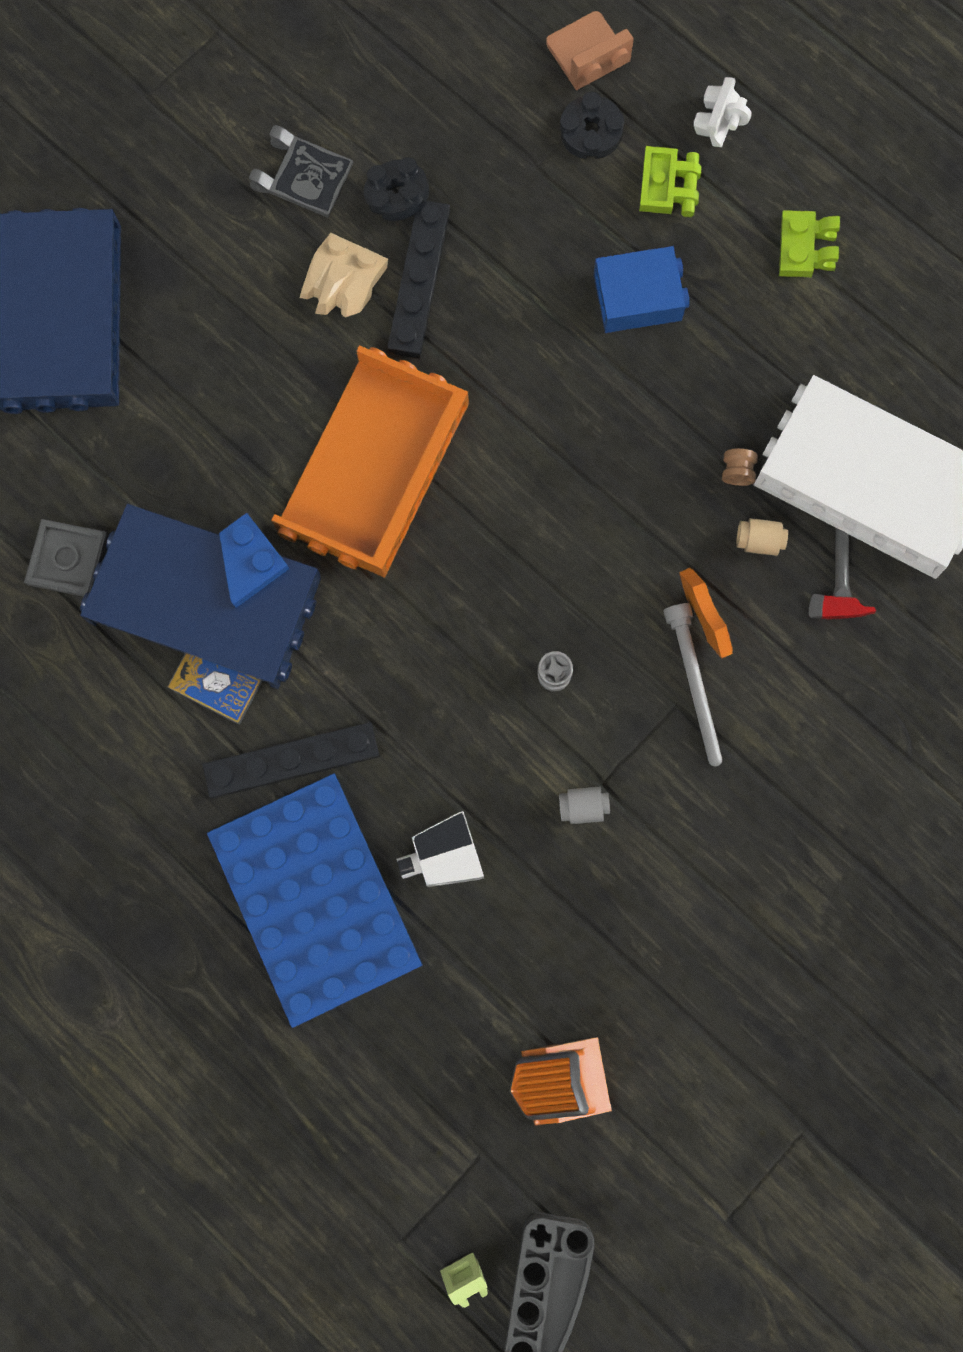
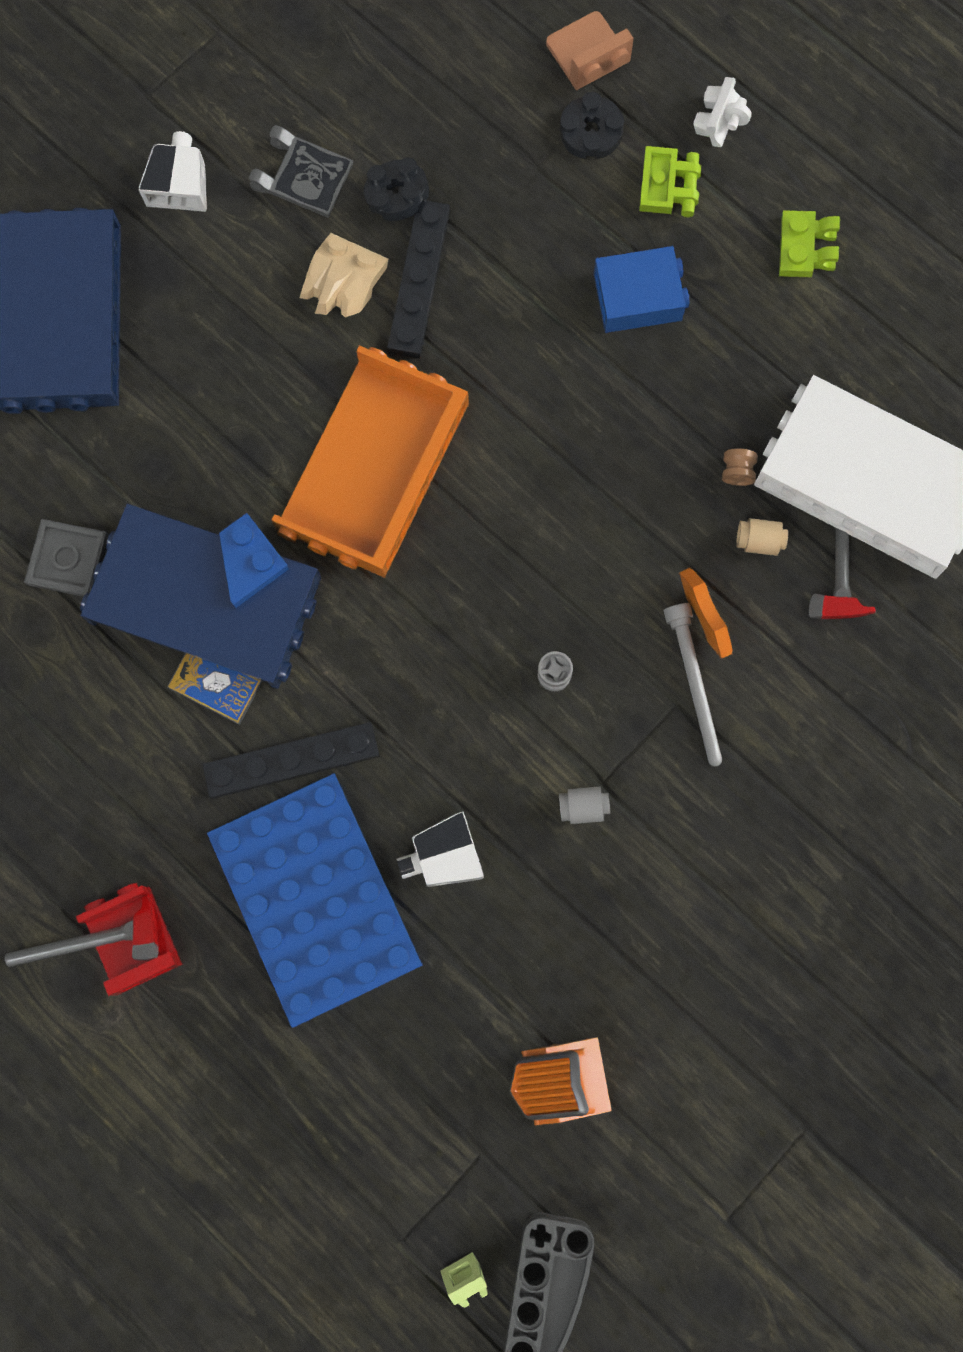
(116, 957): none -> red panel
(140, 930): none -> dark grey piece
(175, 176): none -> white torso

